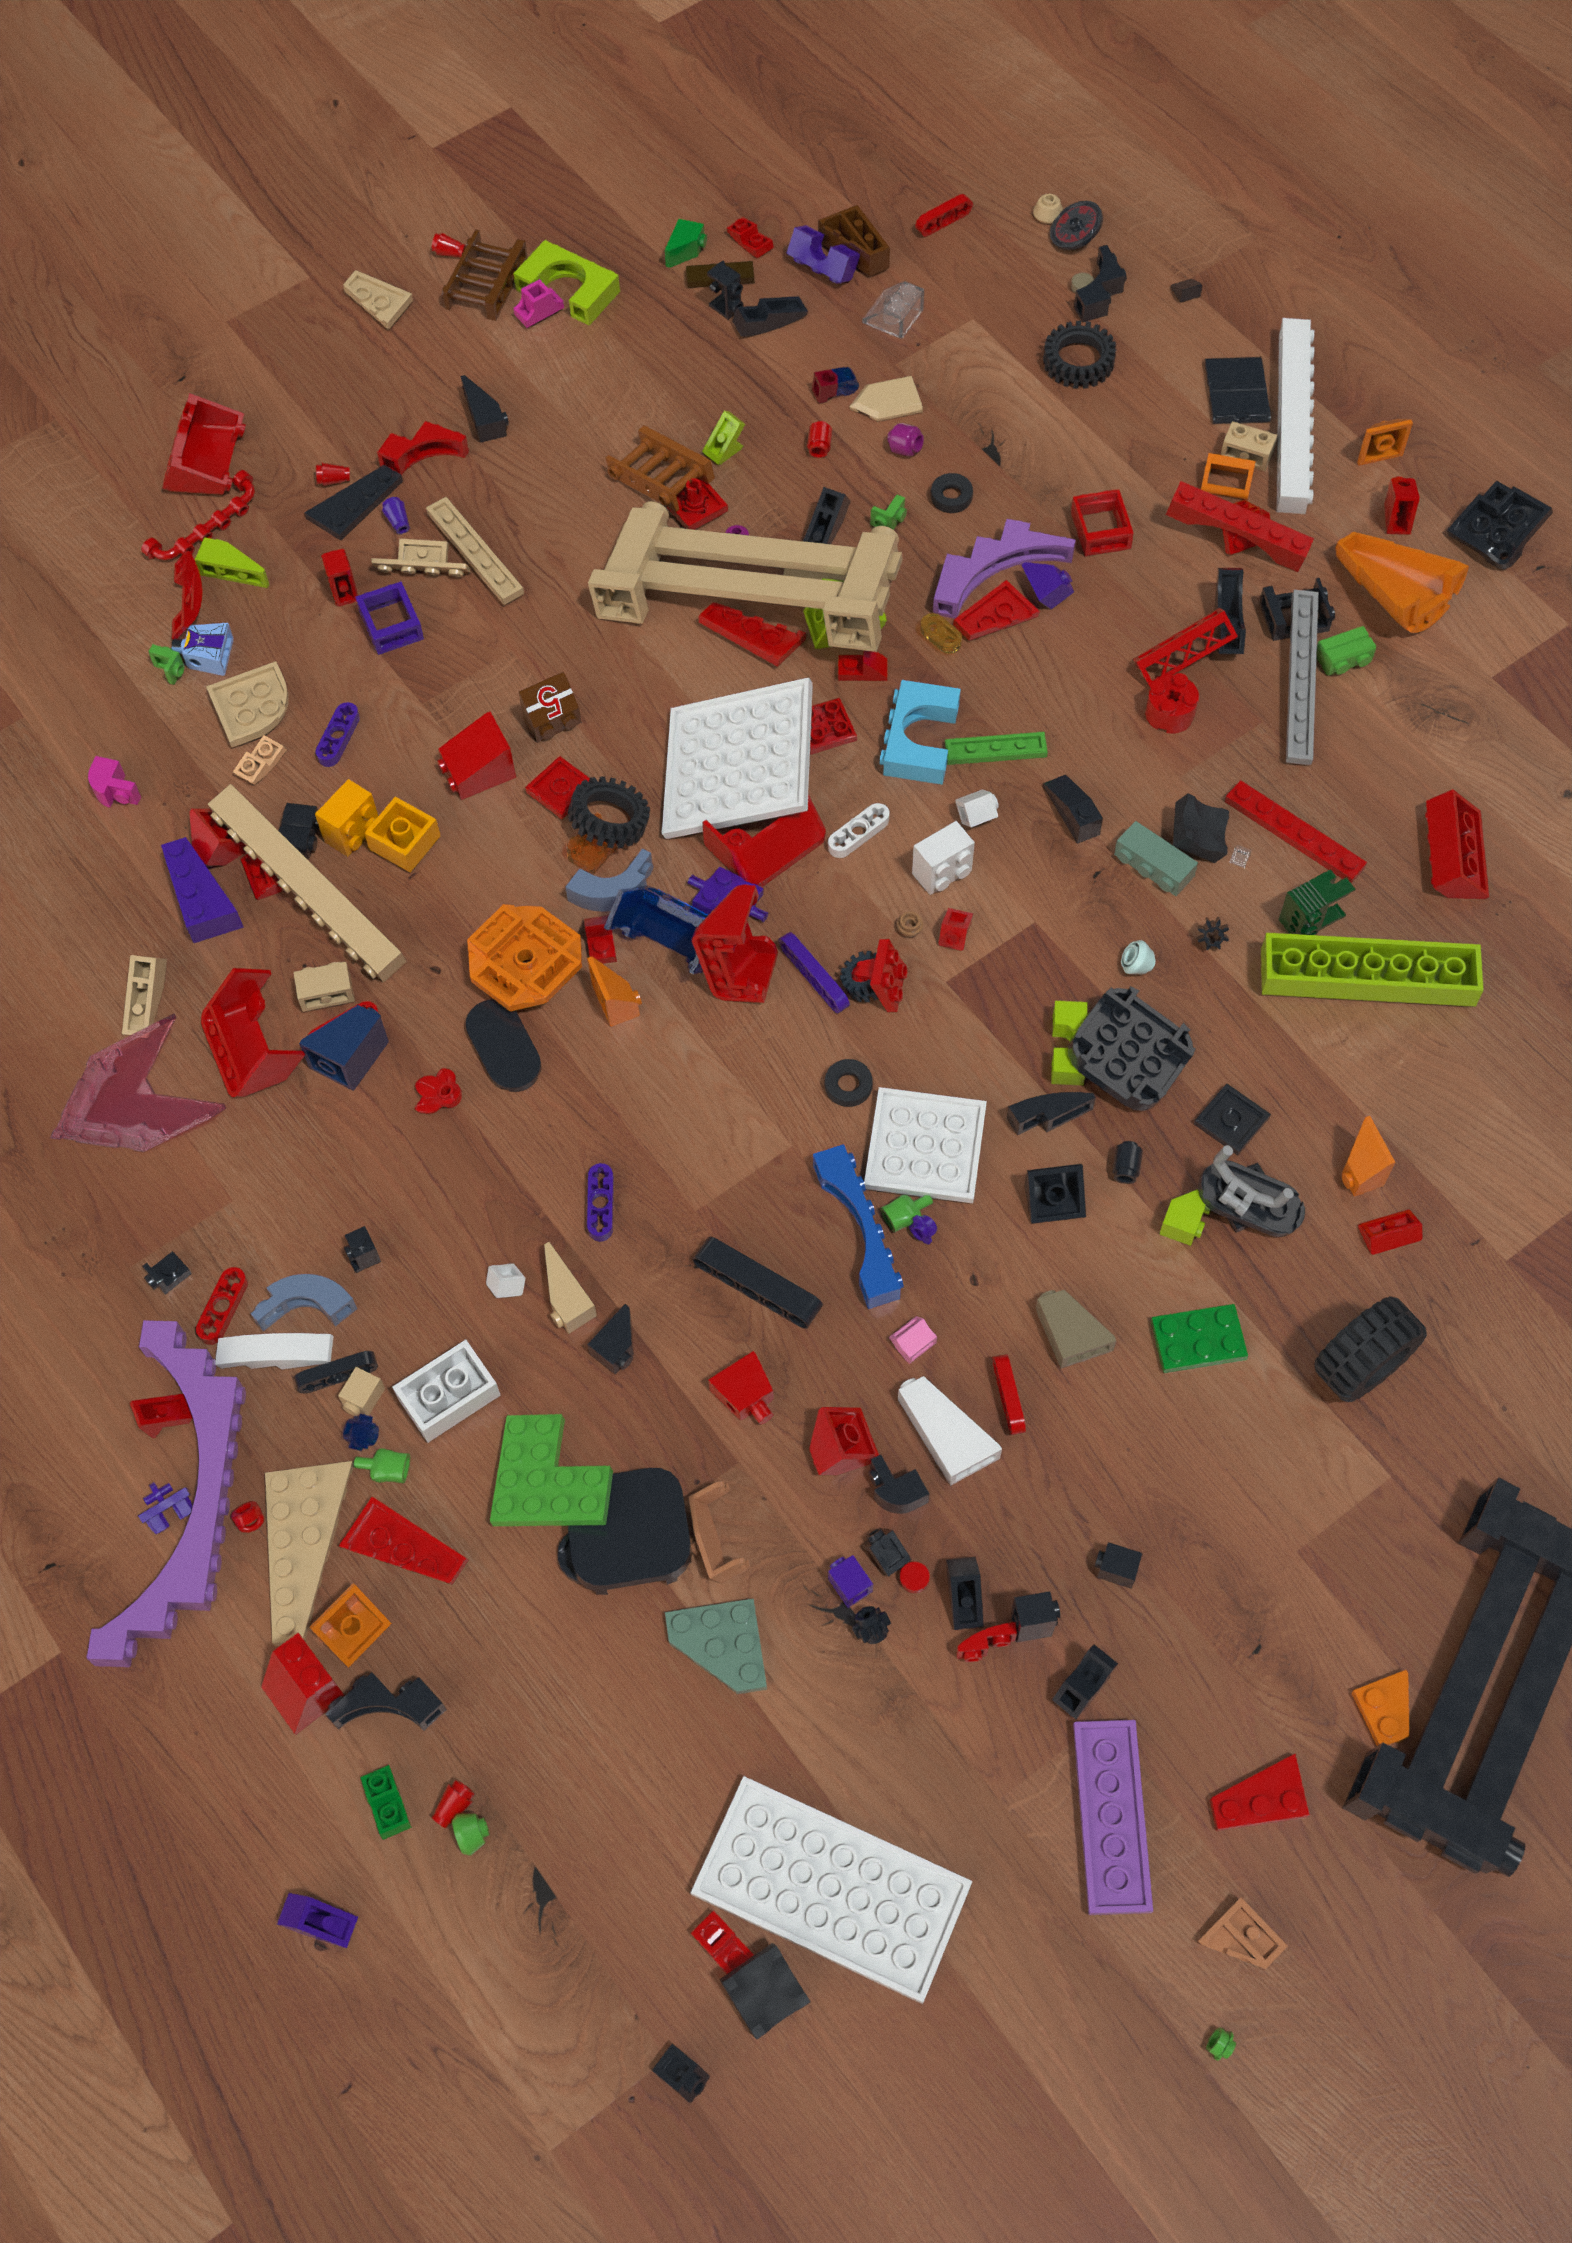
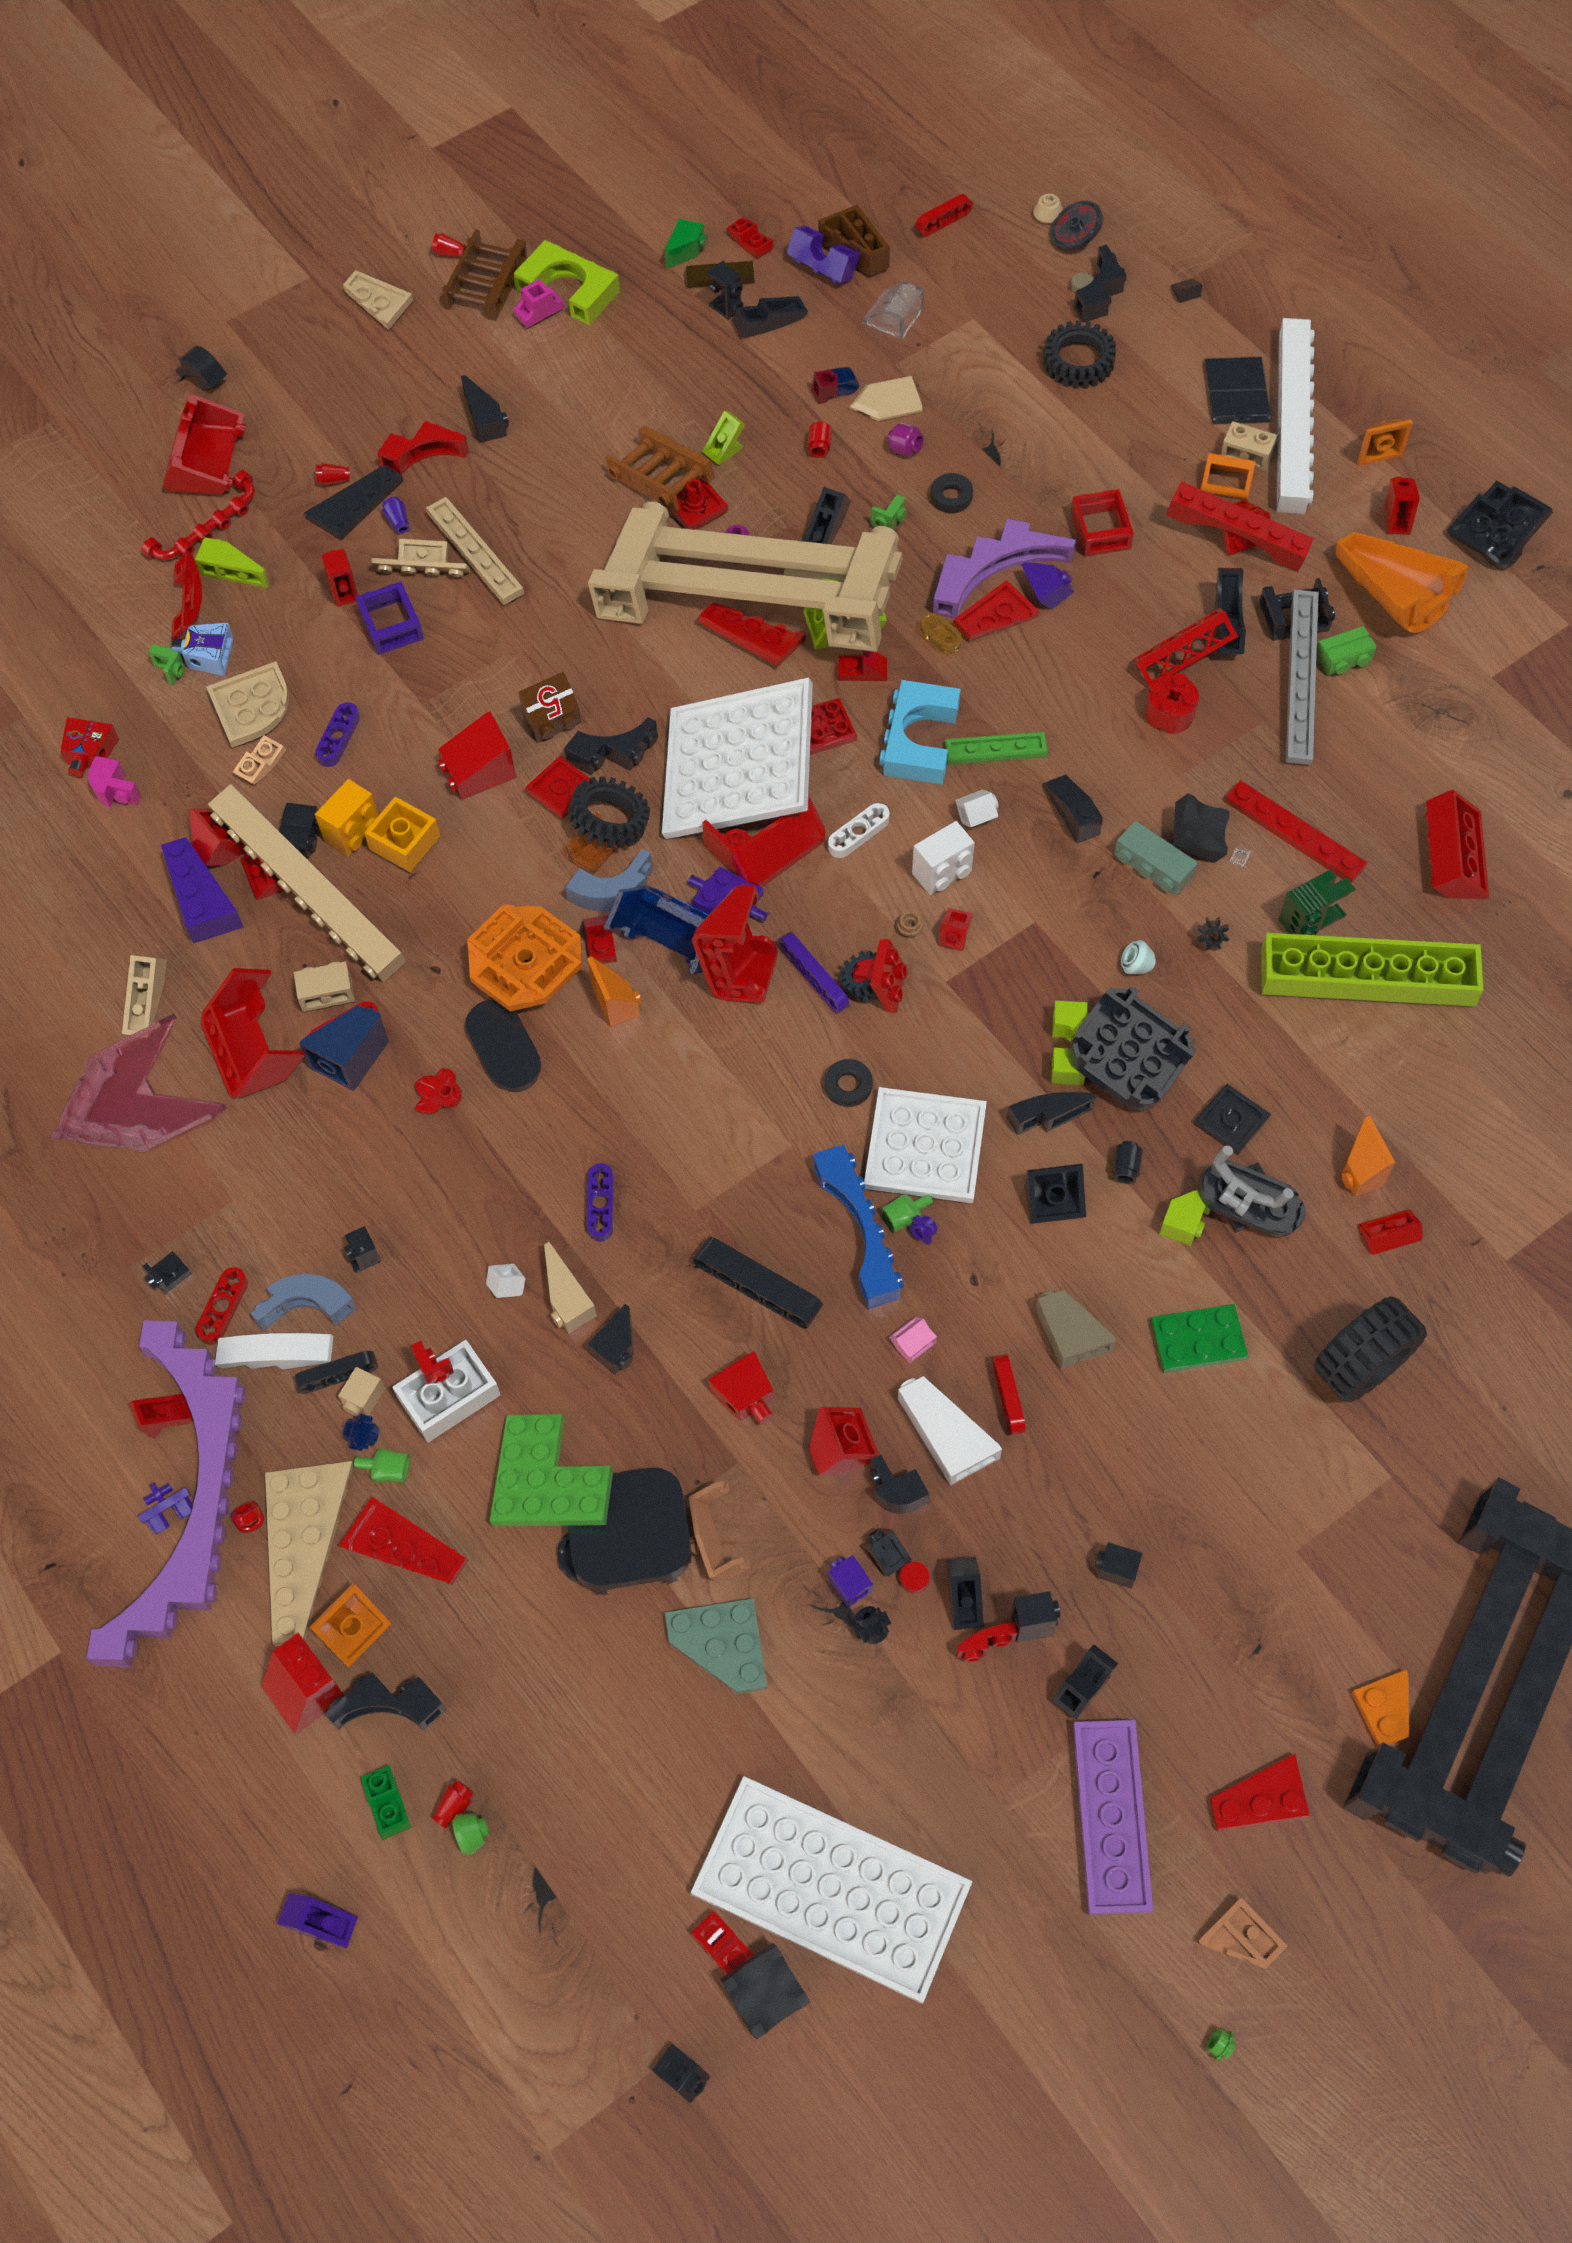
(84, 741): none -> red torso
(202, 367): none -> black brick
(430, 1368): none -> red bracket
(626, 749): none -> black arch

